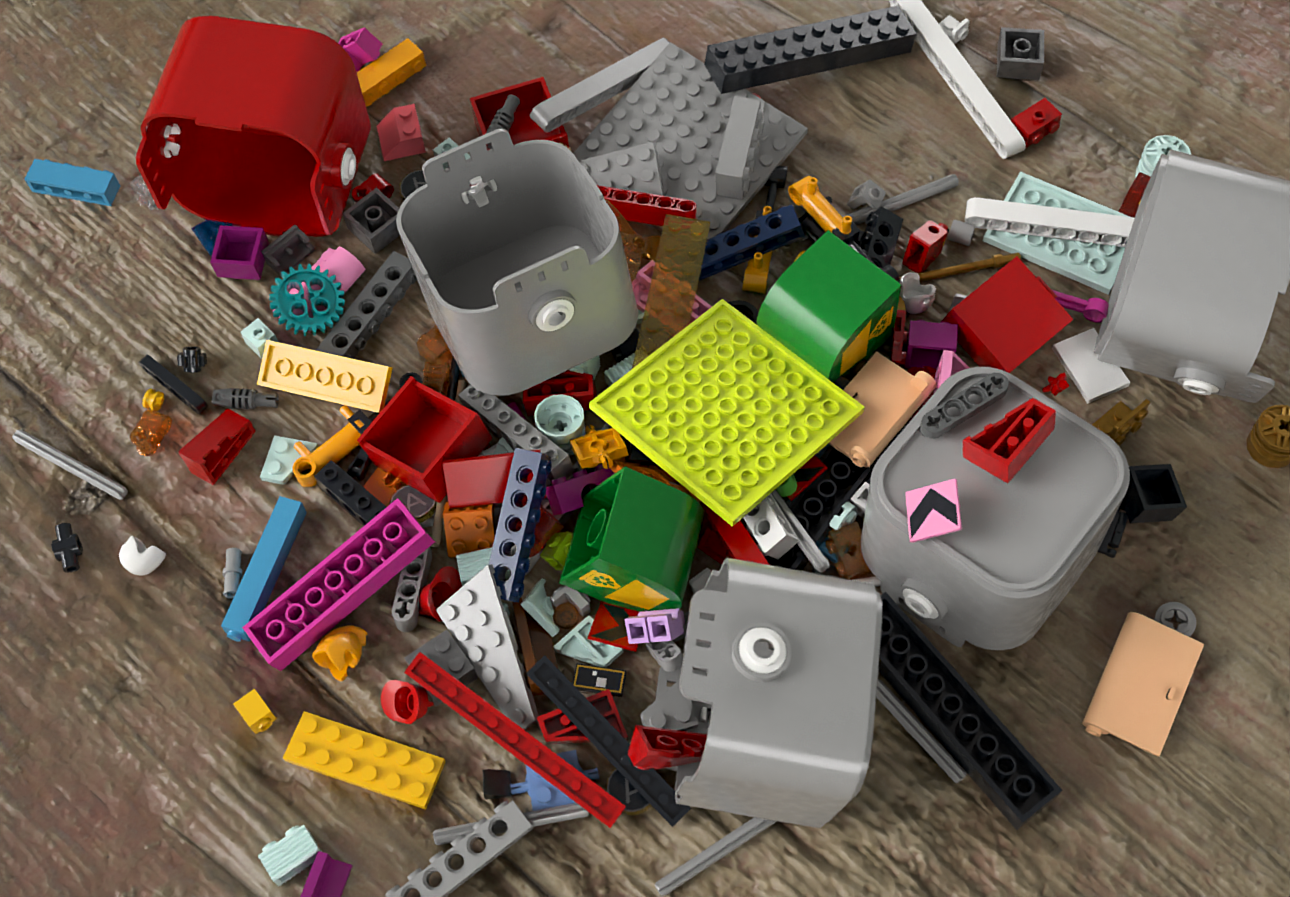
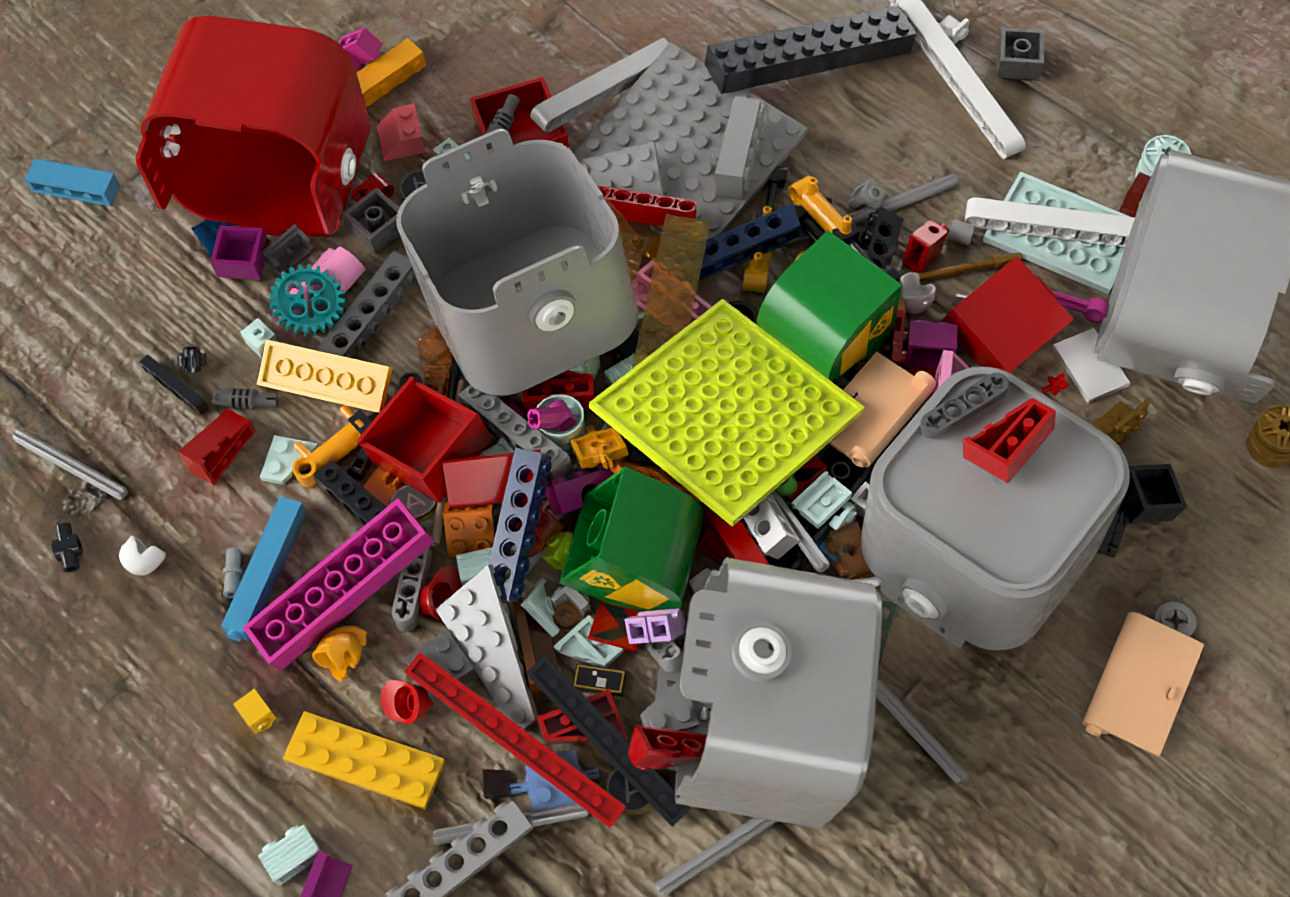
(152, 429): clear orange piece -> none
(153, 399): yellow bush -> none
(555, 415): none -> dark pink piece
(821, 499): none -> light aqua plate
(933, 510): bright pink piece -> none
(961, 720): black brick -> none
(1037, 121): red brick -> none

